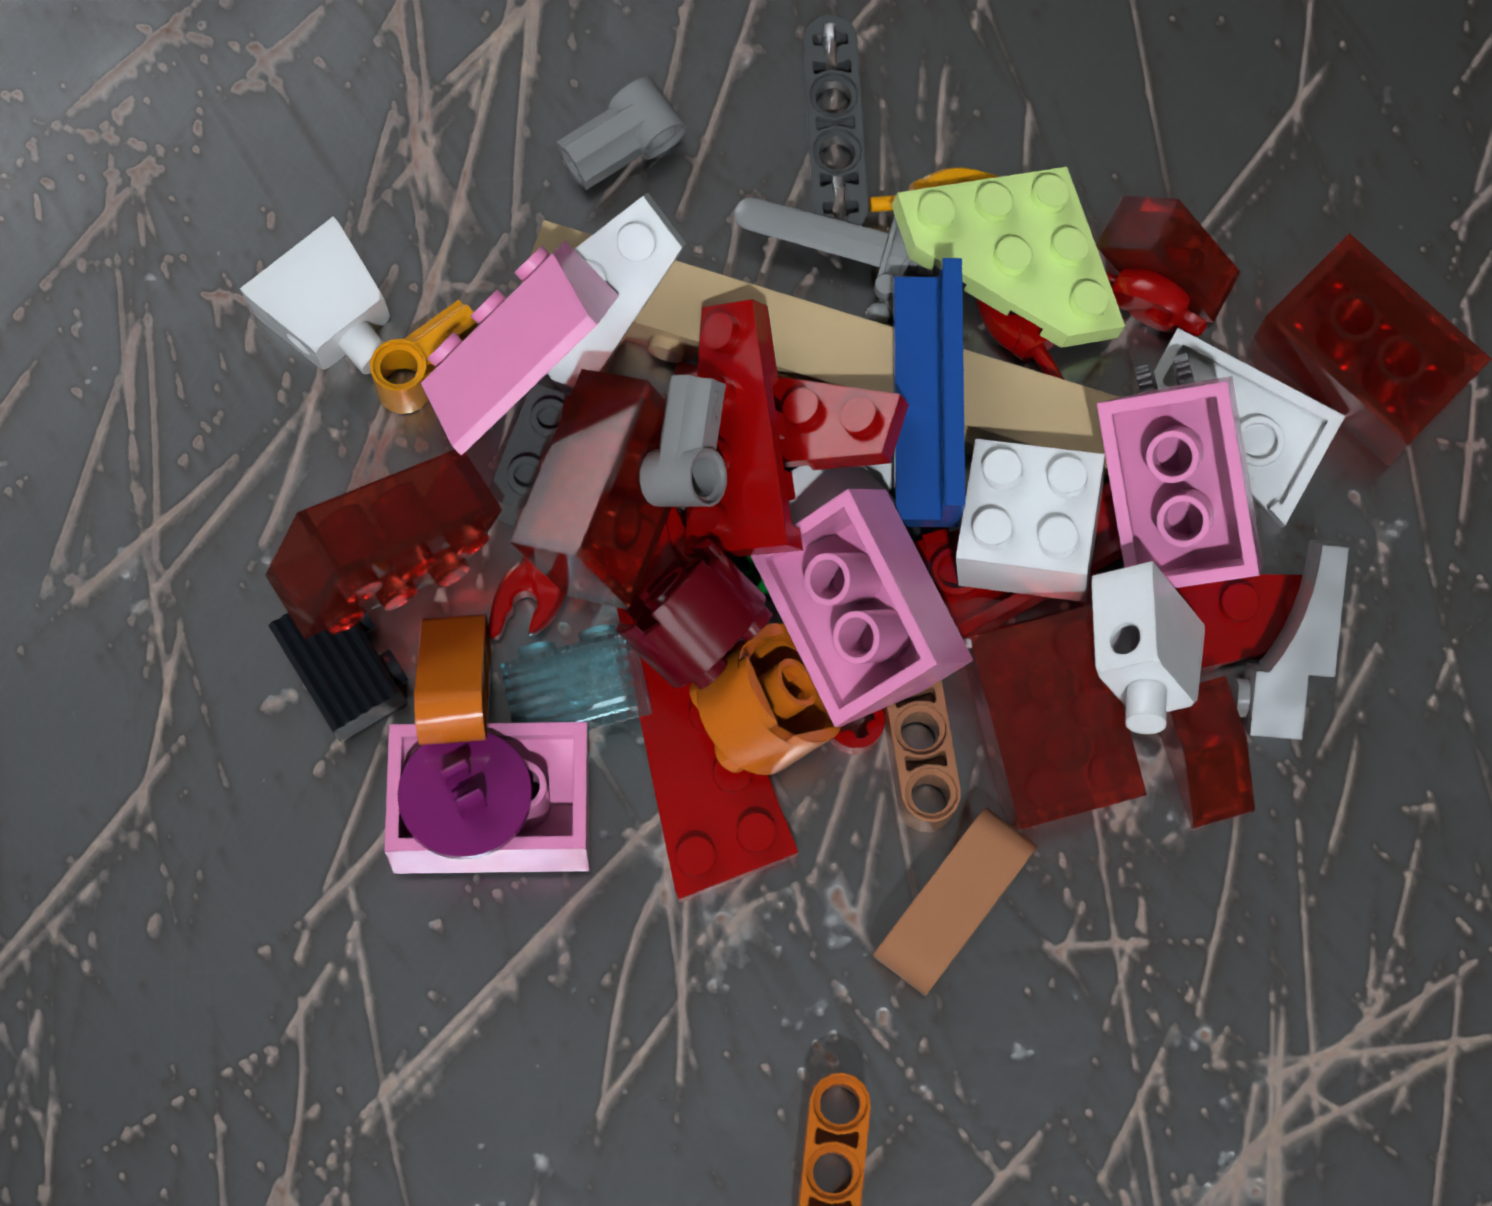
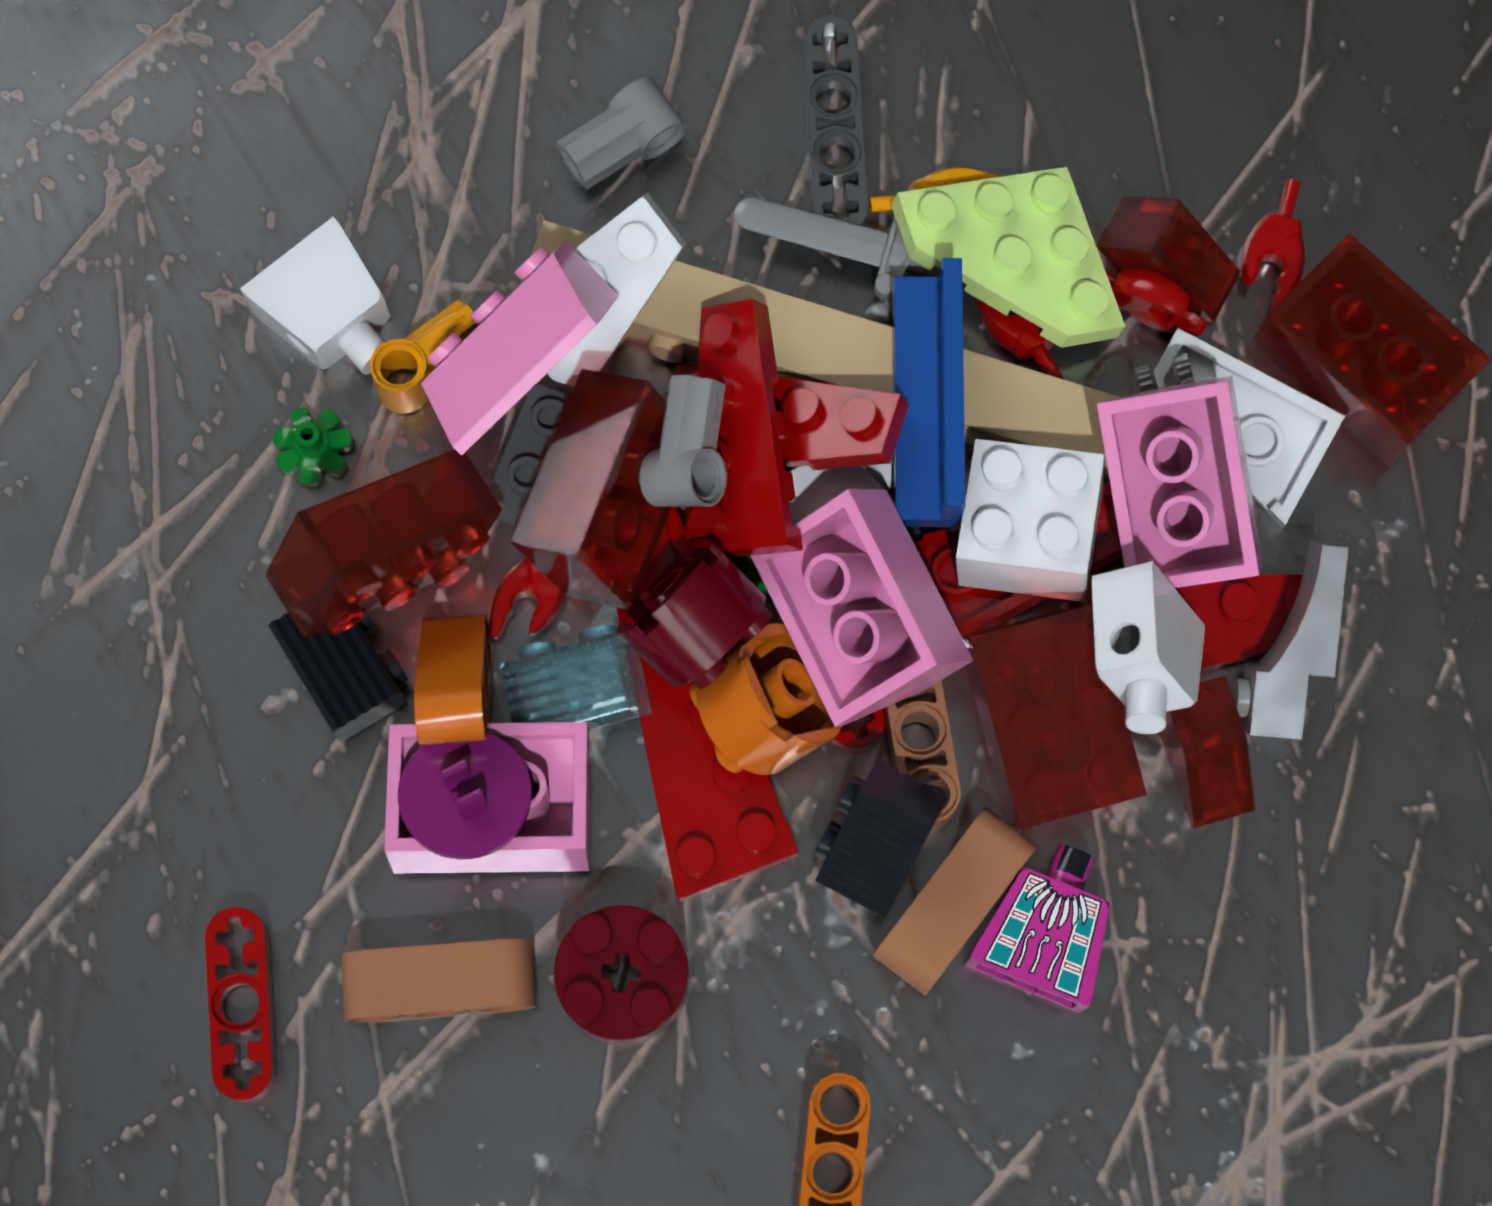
(253, 953): none -> red beam
(312, 446): none -> green plant
(438, 980): none -> nougat beam
(597, 946): none -> dark red brick
(879, 837): none -> black brick
(1047, 933): none -> torso
(1276, 240): none -> red hand

